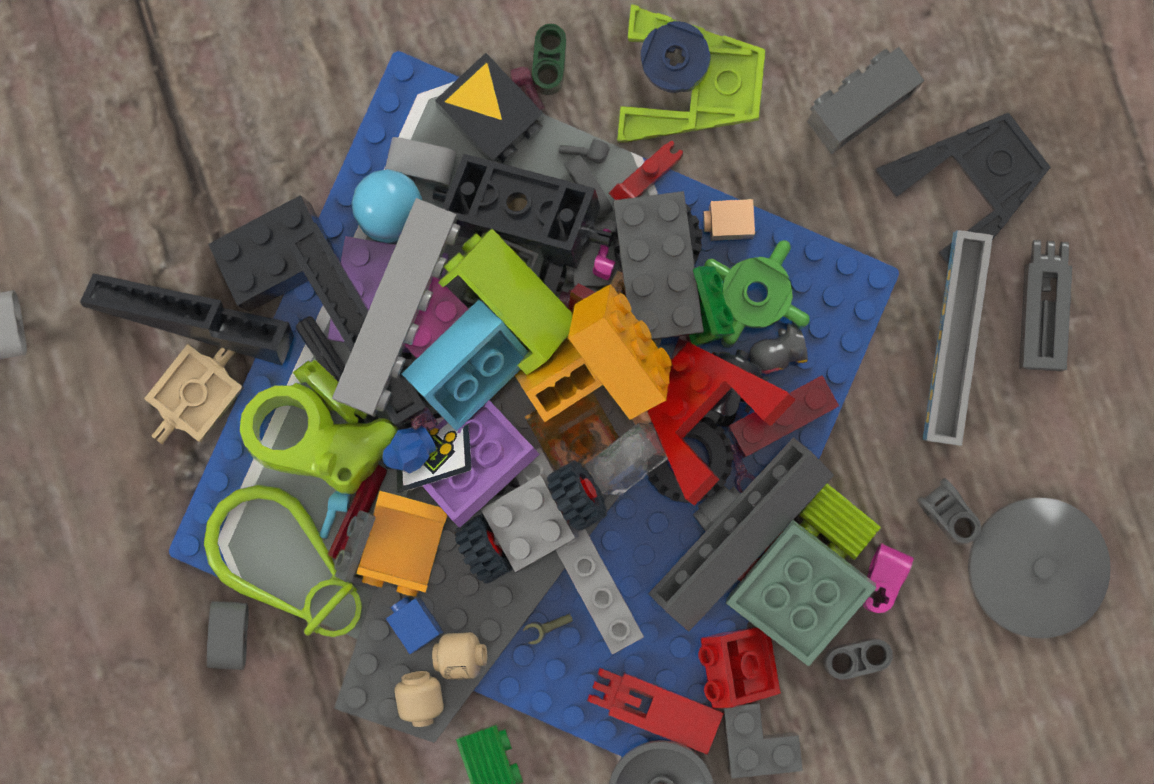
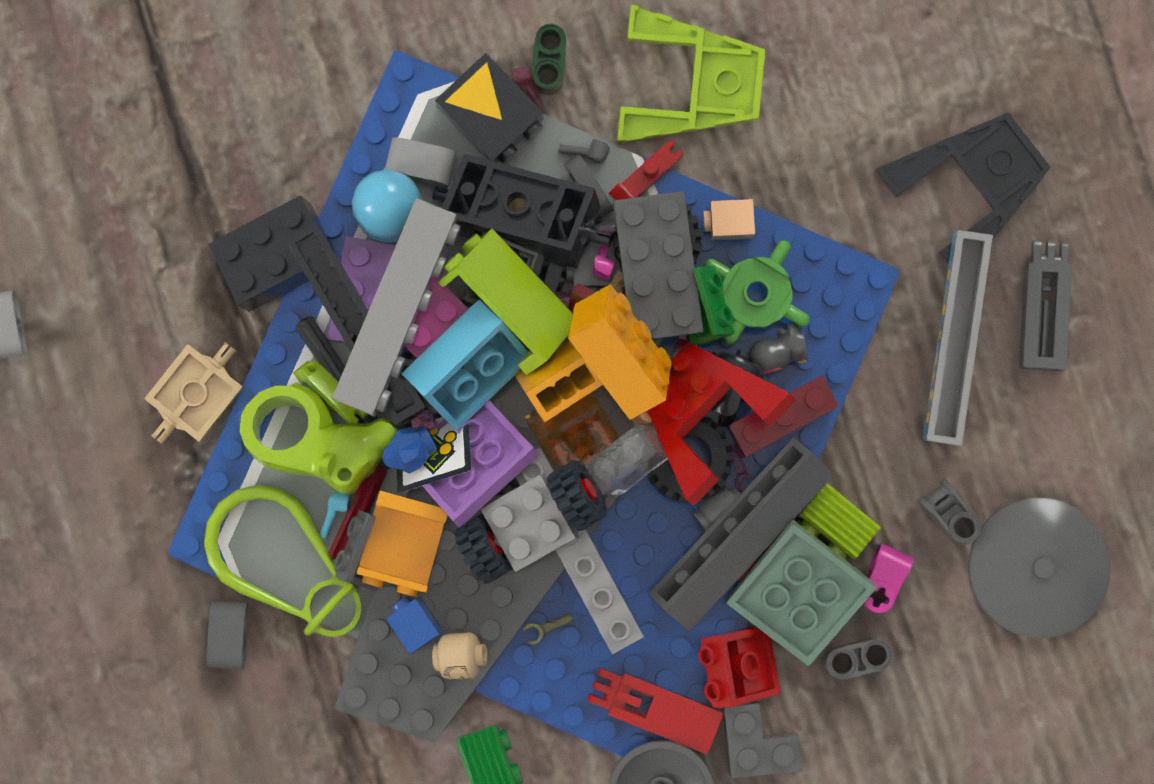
(190, 317): black slope -> none
(419, 698): tan head -> none
(666, 39): dark blue plate -> none
(864, 98): dark grey brick -> none

